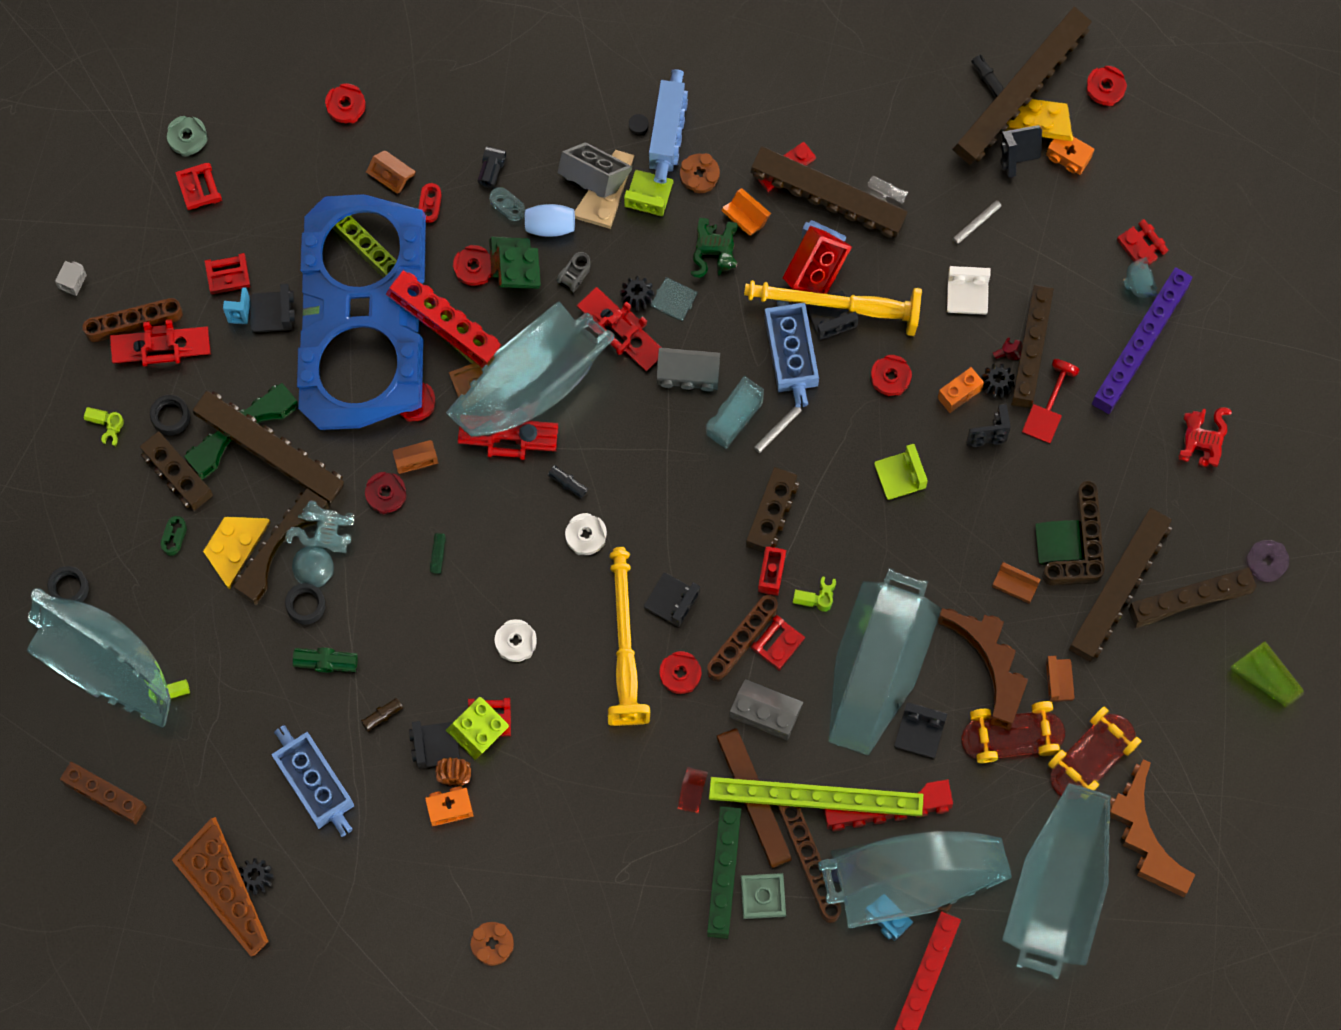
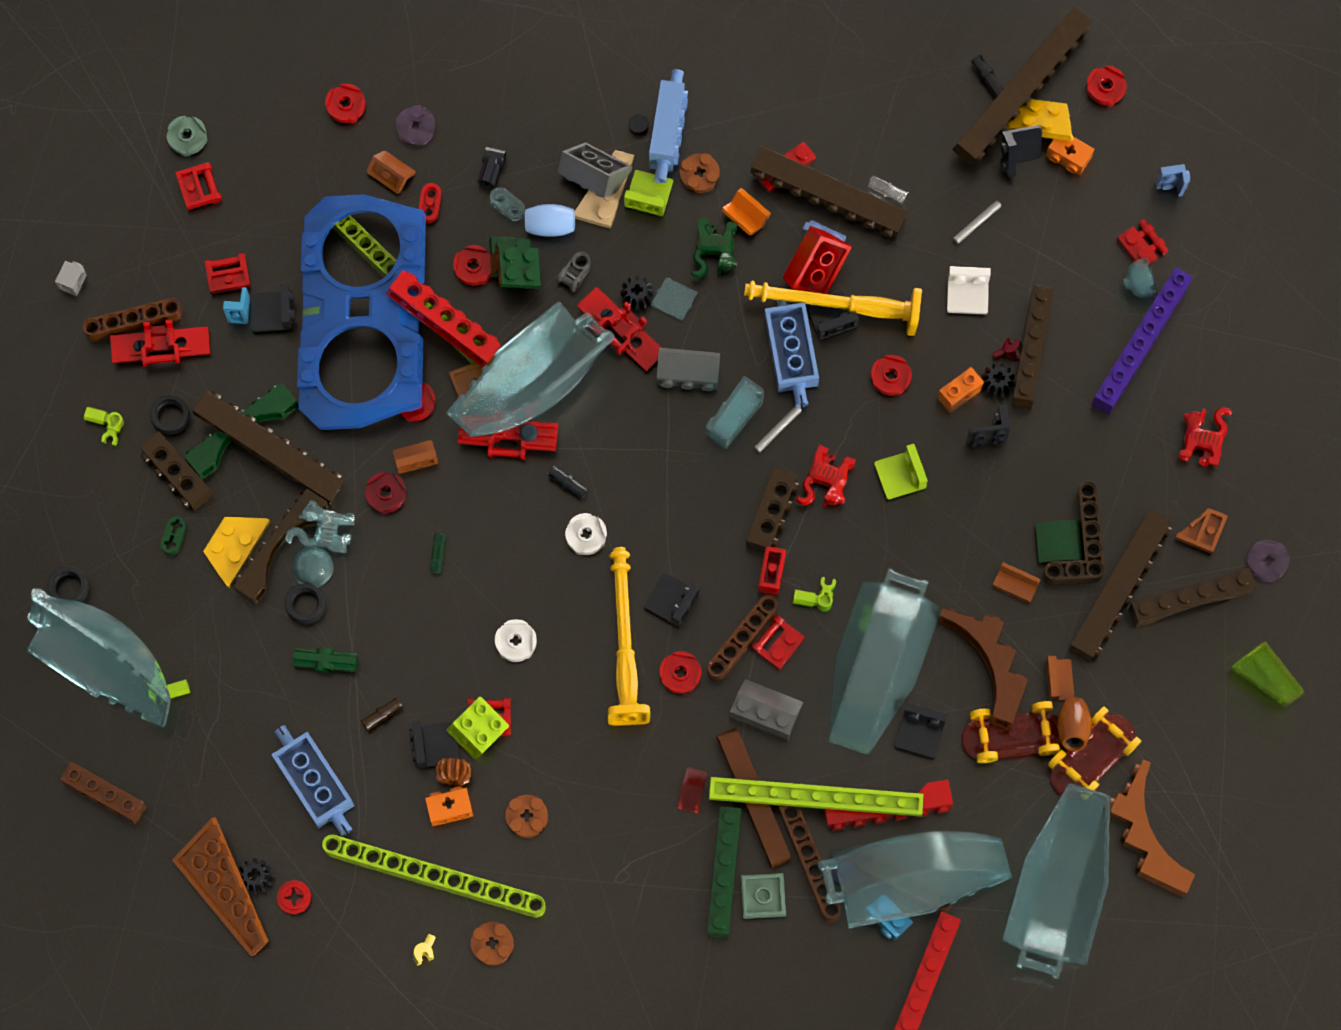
(286, 891): none -> red gear
(411, 115): none -> clear purple plate
(424, 949): none -> light yellow piece
(426, 868): none -> lime beam
(519, 825): none -> dark orange plate
(828, 476): none -> red animal
(1041, 421): red piece -> none
(1074, 724): none -> dark orange piece
(1173, 176): none -> medium blue bracket
(1204, 531): none -> dark orange wing

